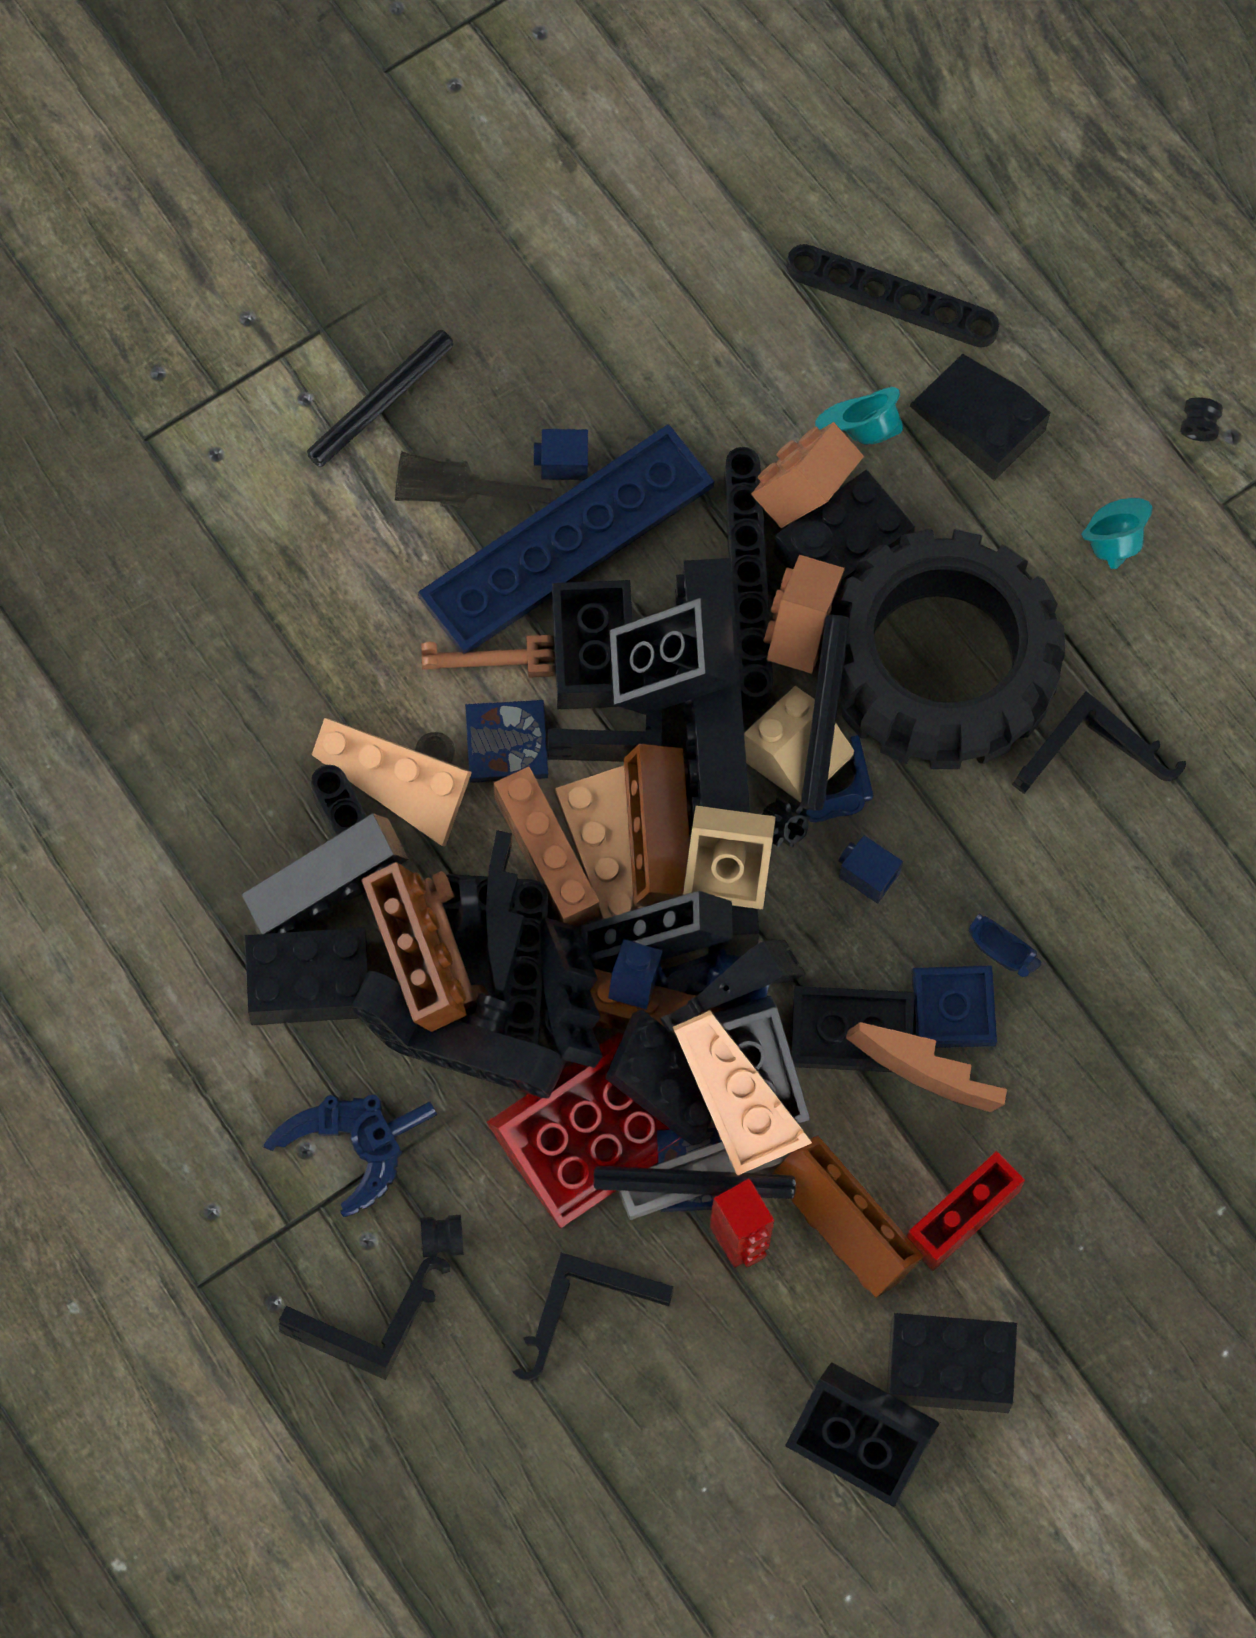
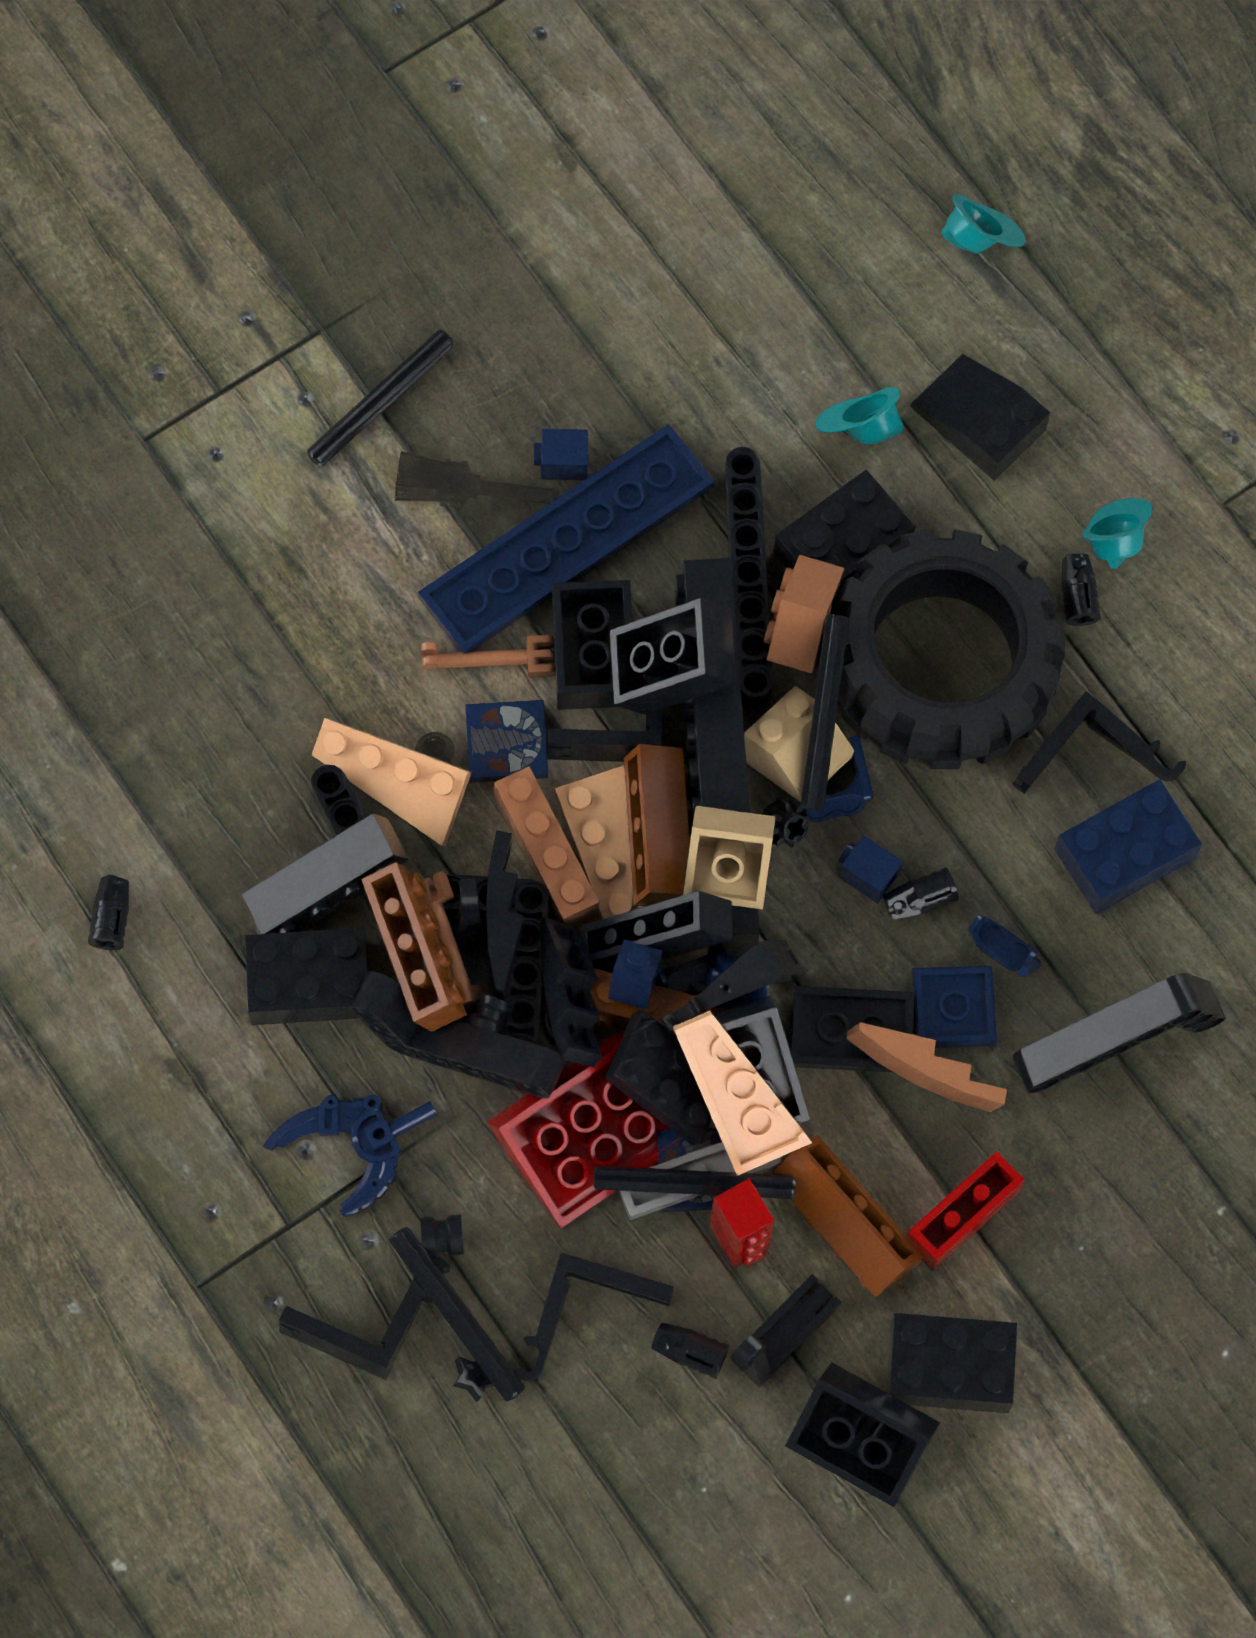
(110, 914): none -> black hinge
(457, 1314): none -> black axle
(471, 1378): none -> black piece
(690, 1349): none -> black hinge
(784, 1332): none -> black hinge
(806, 474): nougat brick -> none
(889, 302): black beam -> none
(921, 895): none -> black hinge
(980, 227): none -> teal piece
(1079, 590): none -> black hinge
(1127, 846): none -> dark blue brick
(1173, 1002): none -> beam
(1201, 419): black wheel -> none

